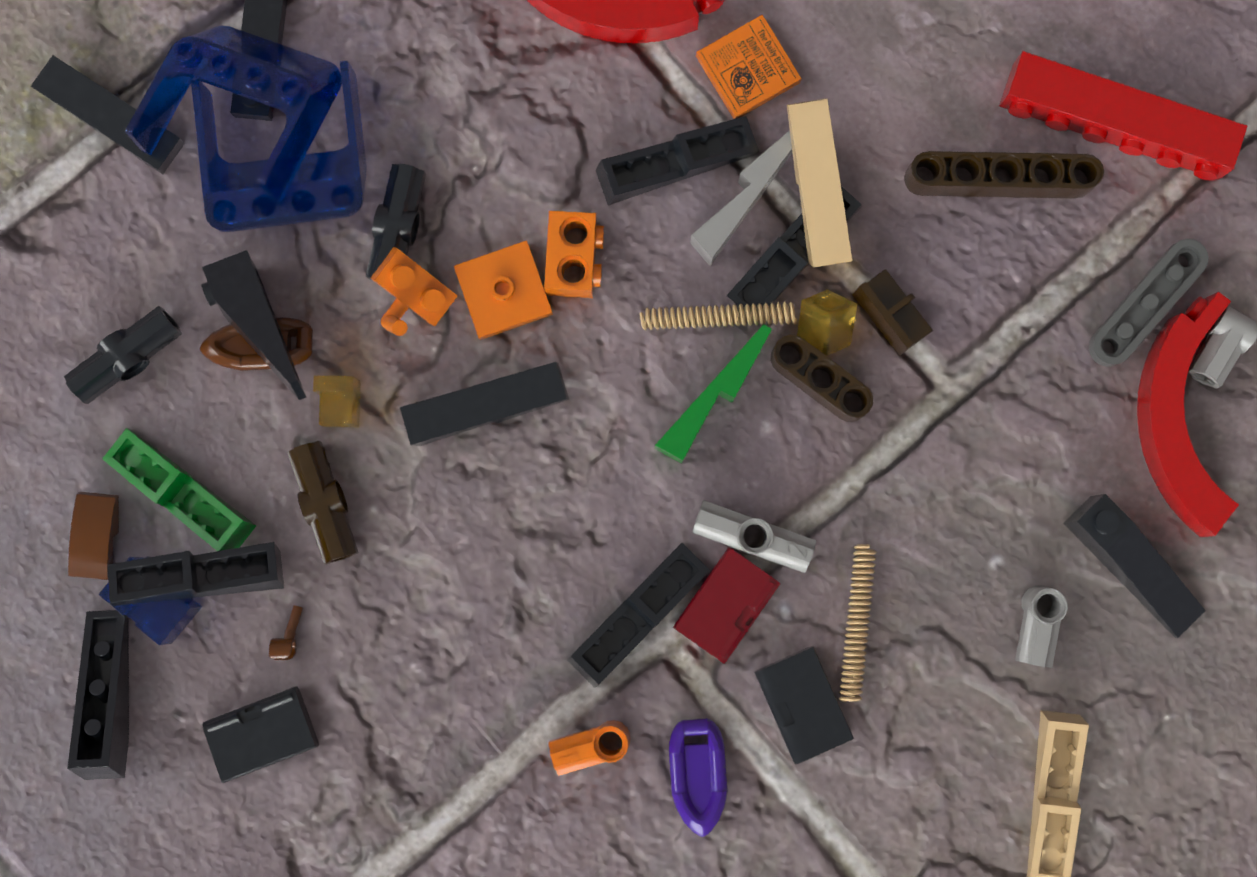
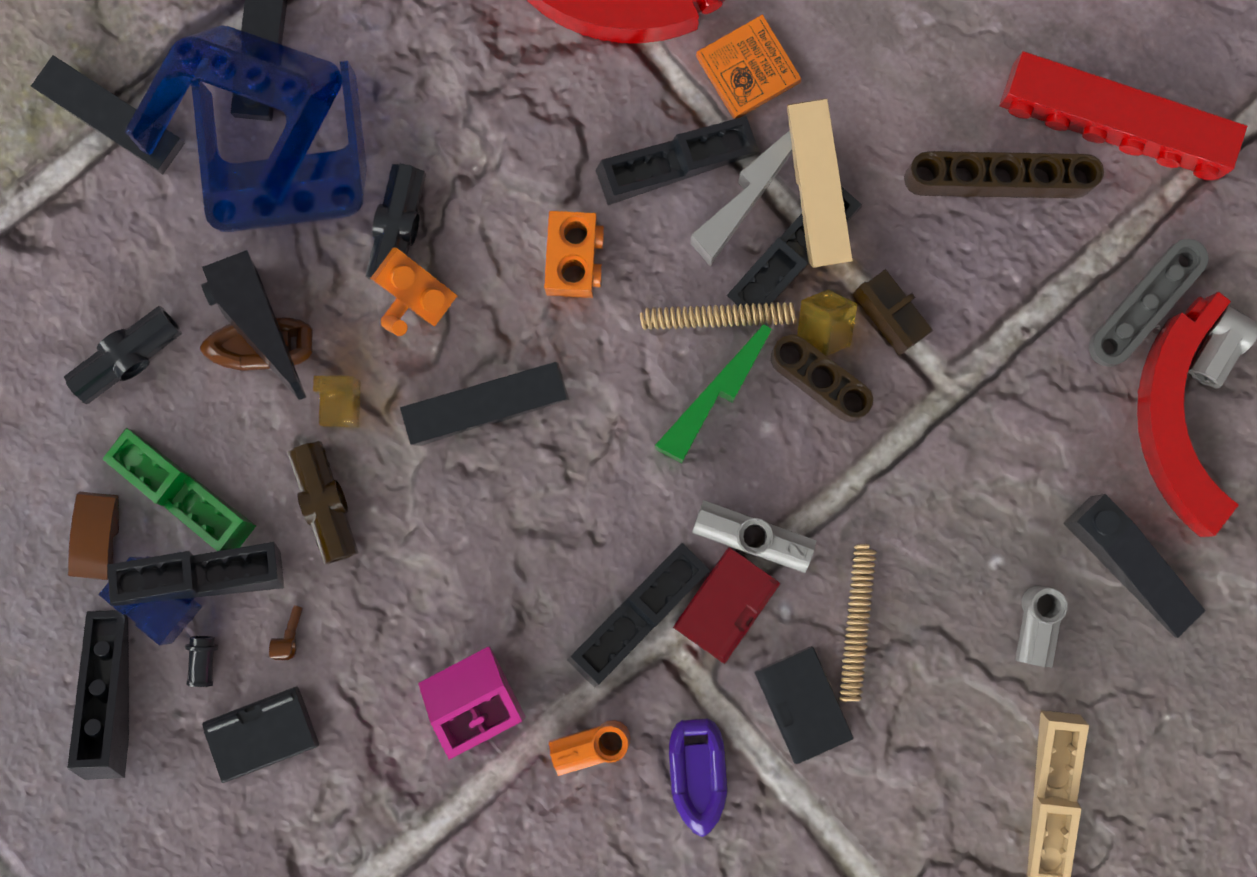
(200, 661): none -> black pin
(470, 702): none -> dark pink slope
(503, 290): orange plate -> none

